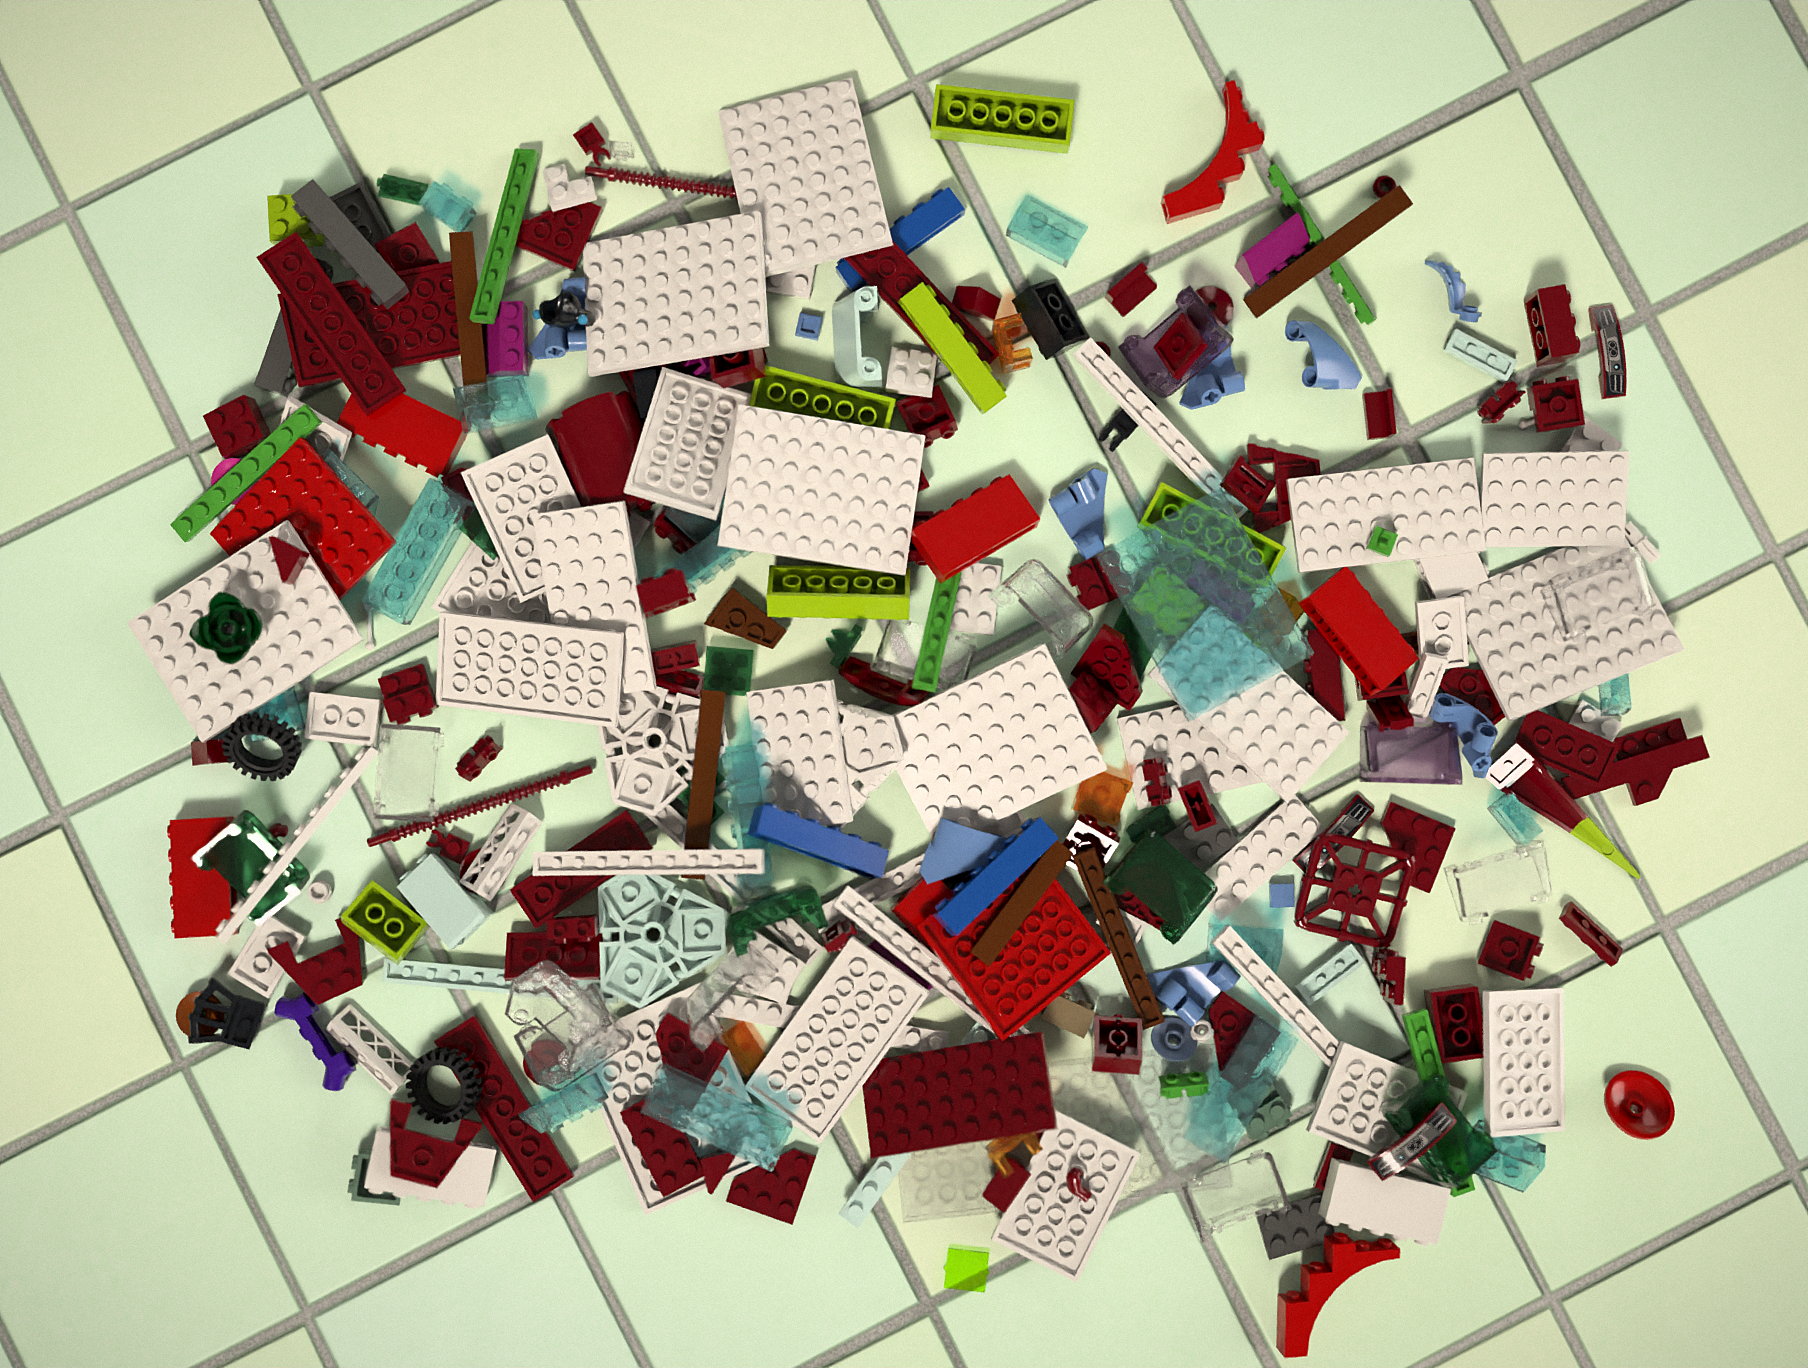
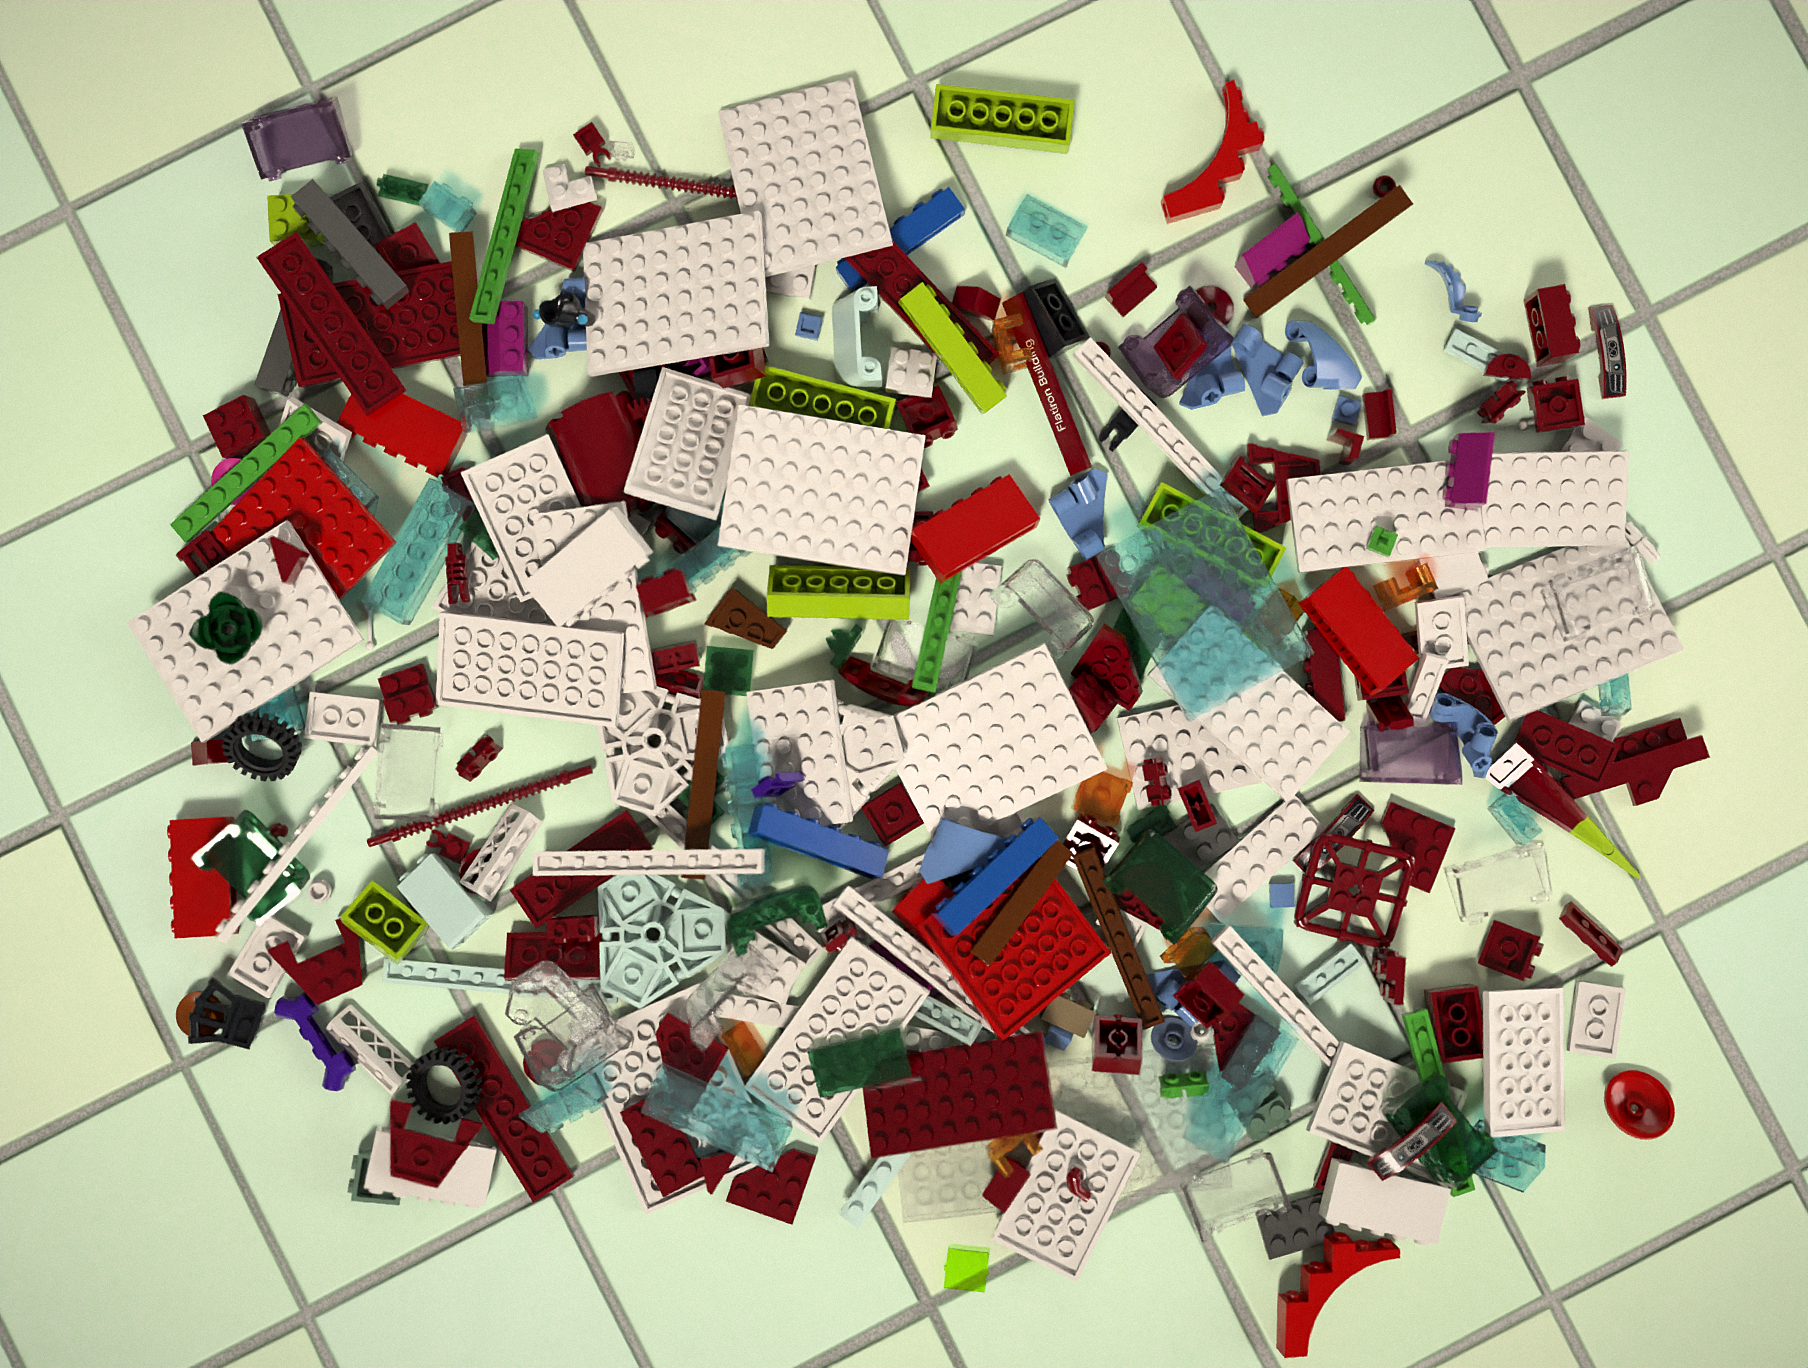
(207, 550): none -> dark red plate
(297, 137): none -> clear purple windscreen
(456, 573): none -> dark red hinge
(588, 568): none -> white brick
(639, 411): none -> dark red piece
(777, 786): none -> dark purple plate
(860, 1062): none -> clear green plate
(892, 814): none -> dark red plate
(948, 1020): none -> light aqua plate
(1048, 387): none -> dark red tile
(1058, 1037): none -> medium blue tile
(1190, 951): none -> clear orange panel
(1208, 995): none -> dark red brick
(1265, 369): none -> medium blue panel
(1346, 411): none -> medium blue plate
(1352, 444): none -> dark red panel
(1420, 582): none -> clear orange panel
(1468, 470): none -> magenta slope
(1508, 366): none -> dark red plate
(1596, 1019): none -> white plate

